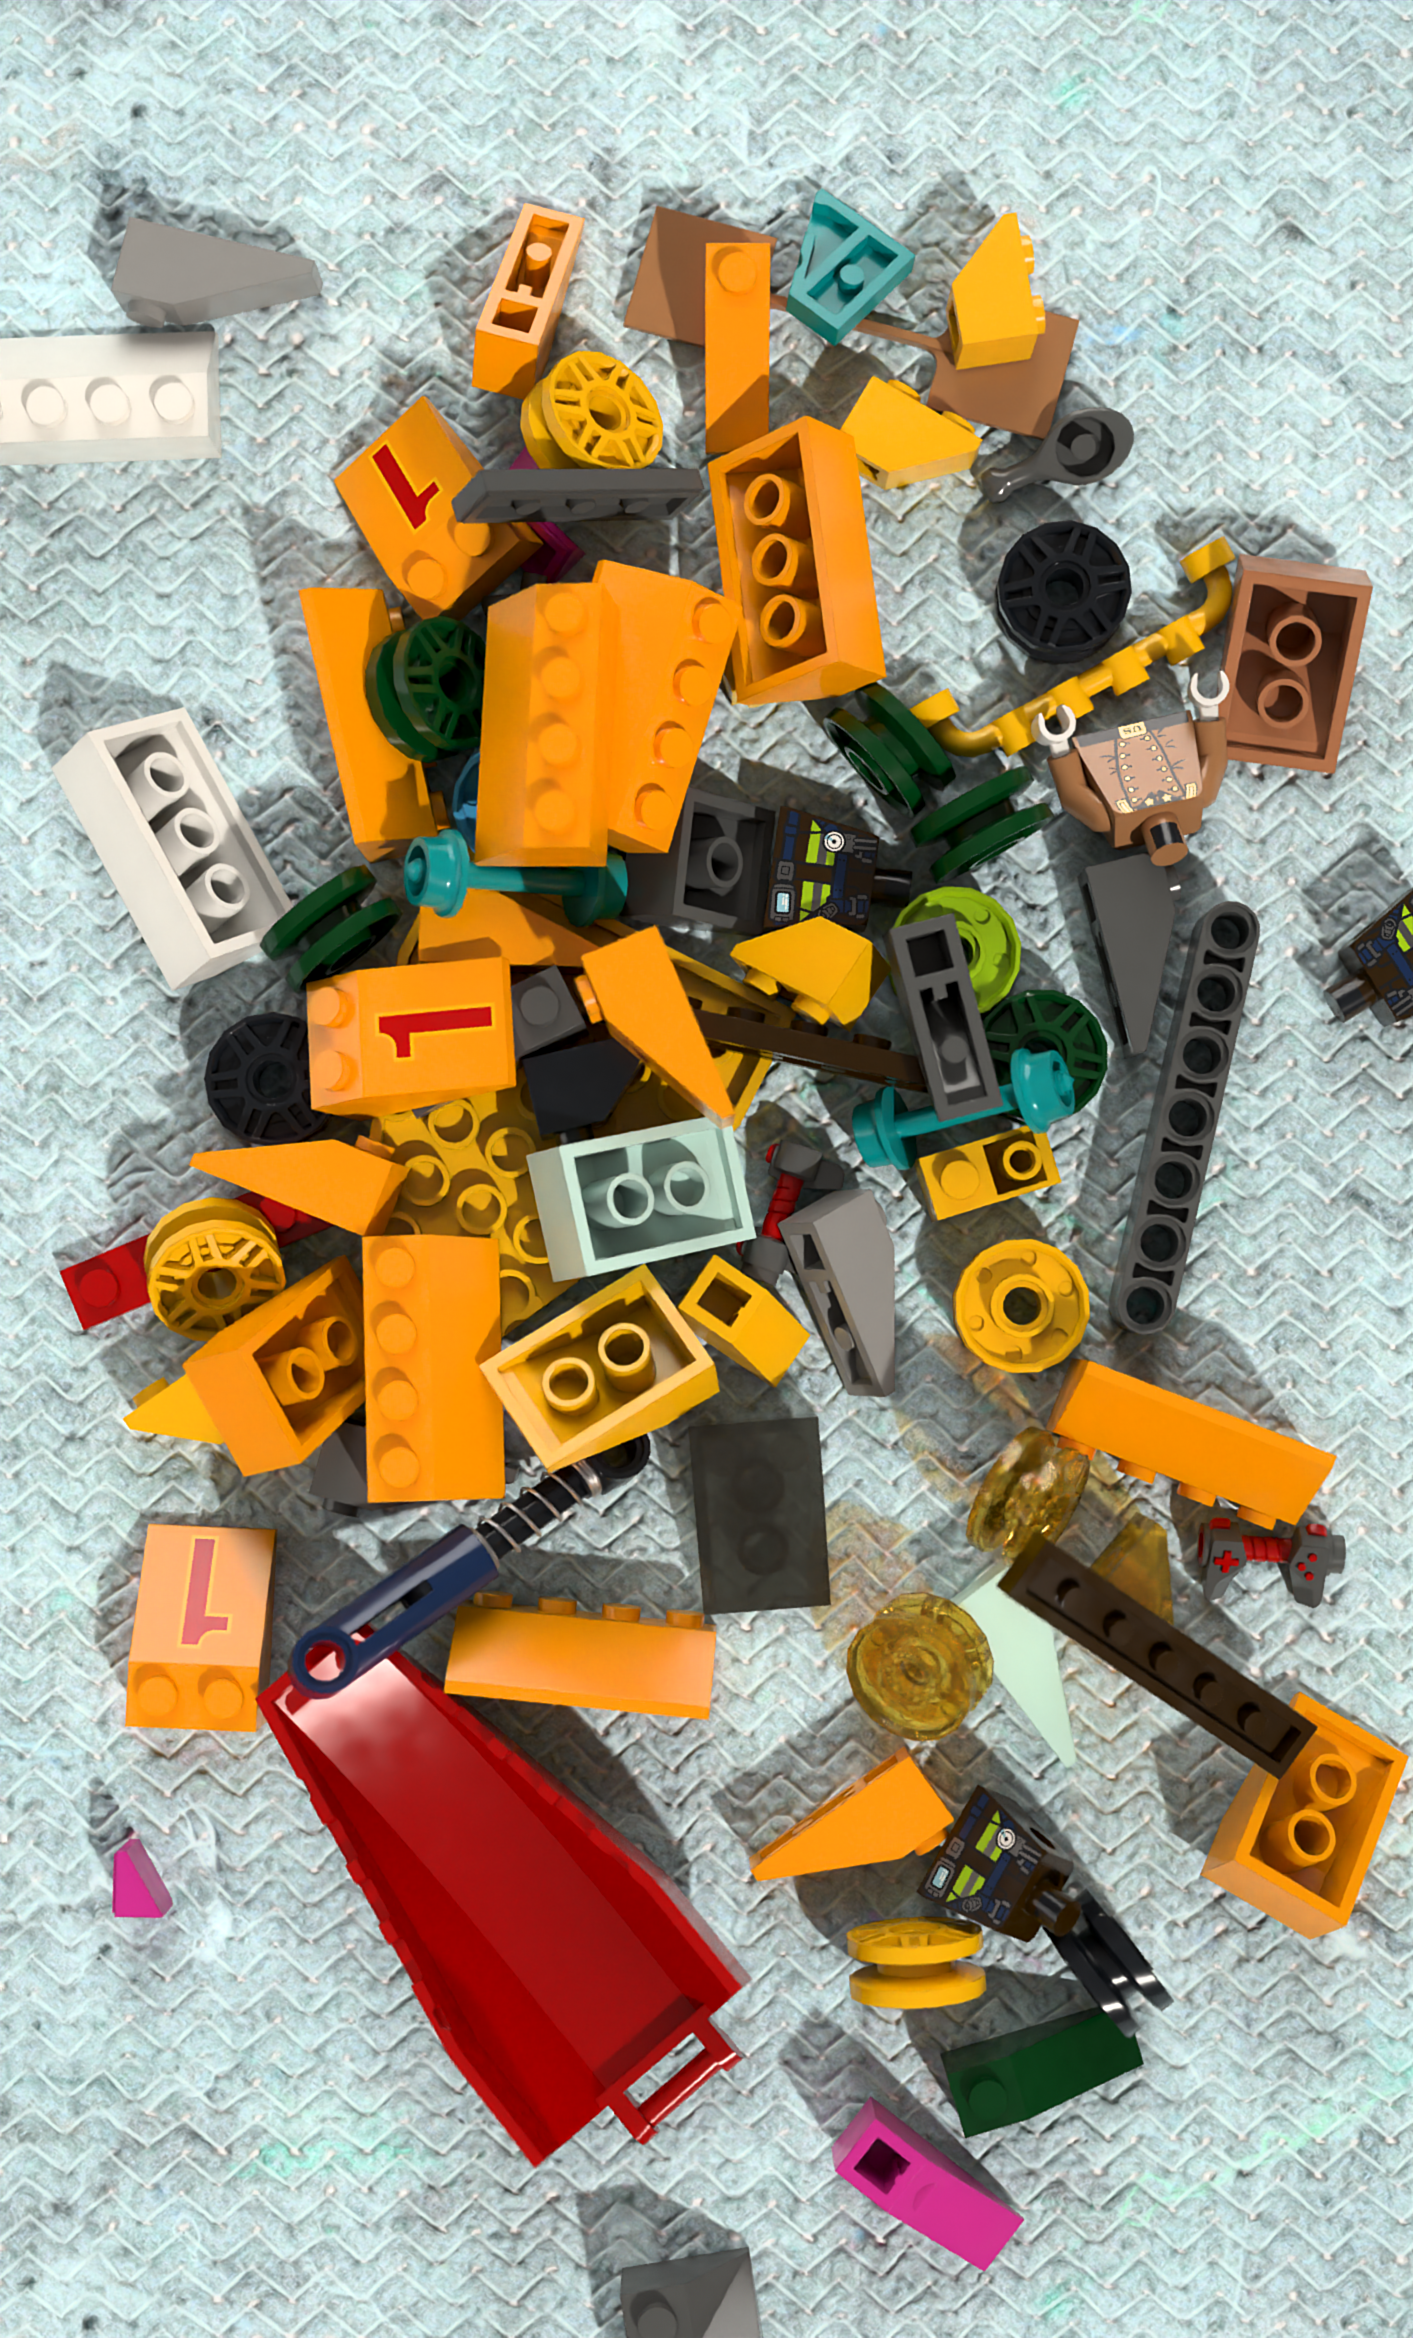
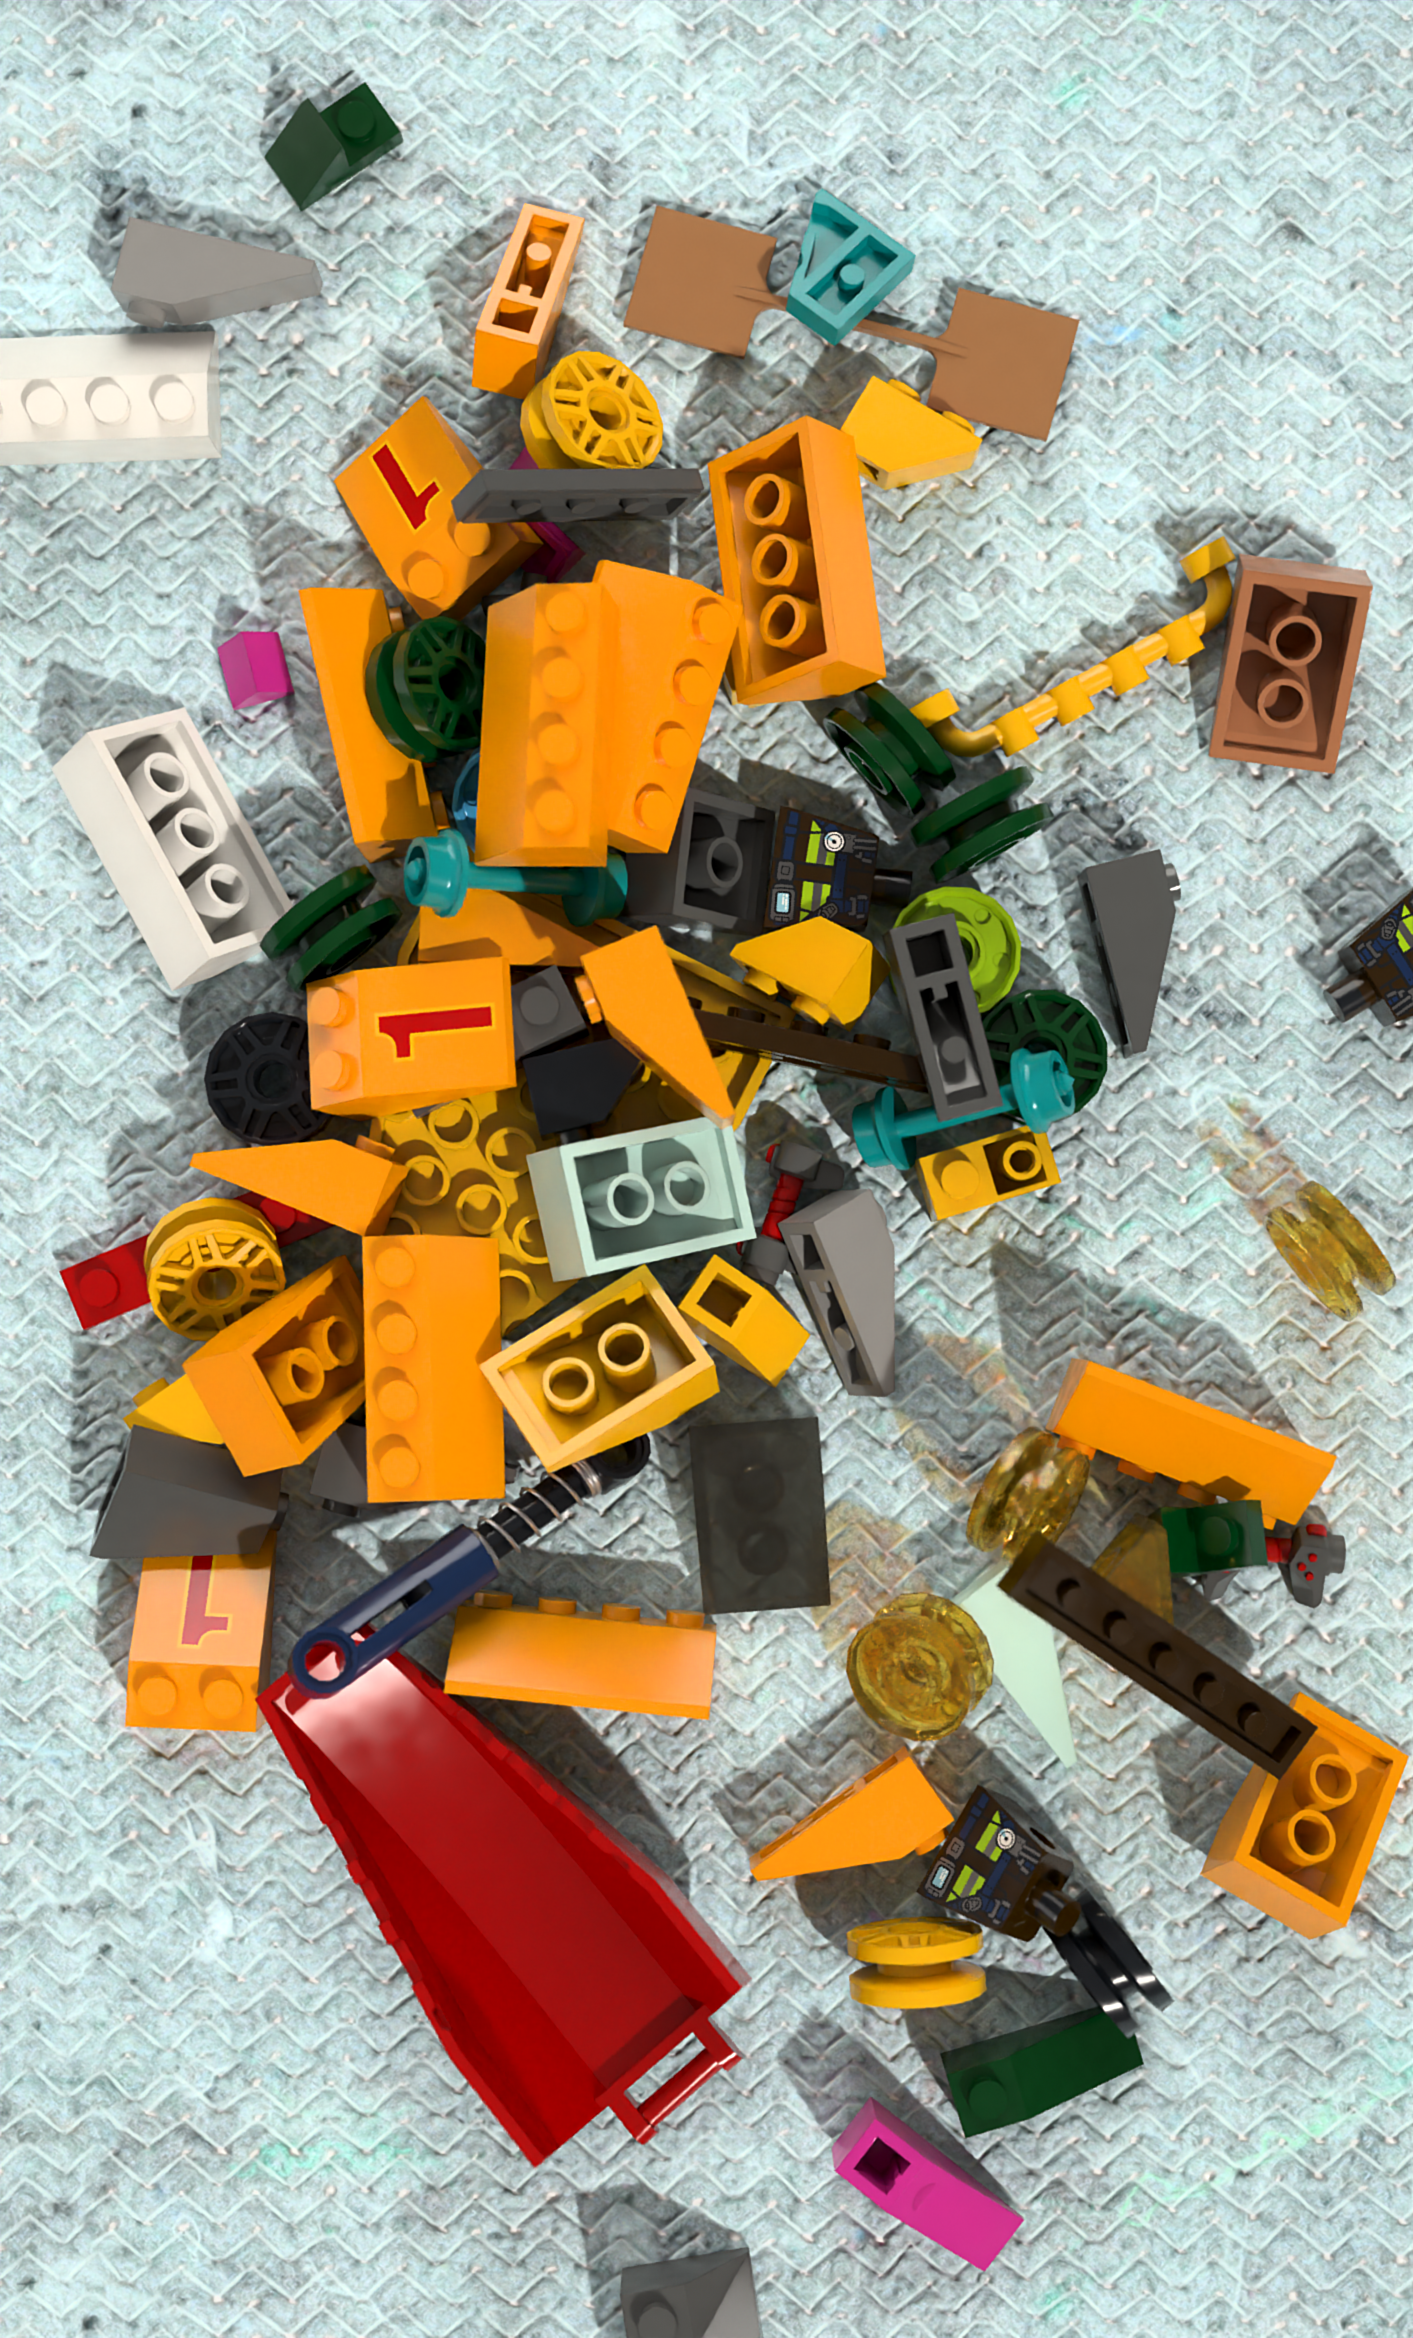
(137, 1884): dark pink slope -> none
(184, 1501): none -> dark grey slope
(255, 668): none -> dark pink slope
(331, 146): none -> dark green slope
(736, 344): light orange slope -> none
(991, 301): yellow slope -> none
(1060, 1306): yellow wheel -> none
(1068, 554): black wheel -> none
(1074, 452): dark grey piece -> none
(1143, 777): medium nougat torso -> none
(1205, 1095): dark grey beam -> none
(1213, 1537): none -> dark green slope
(1329, 1250): none -> clear yellow wheel

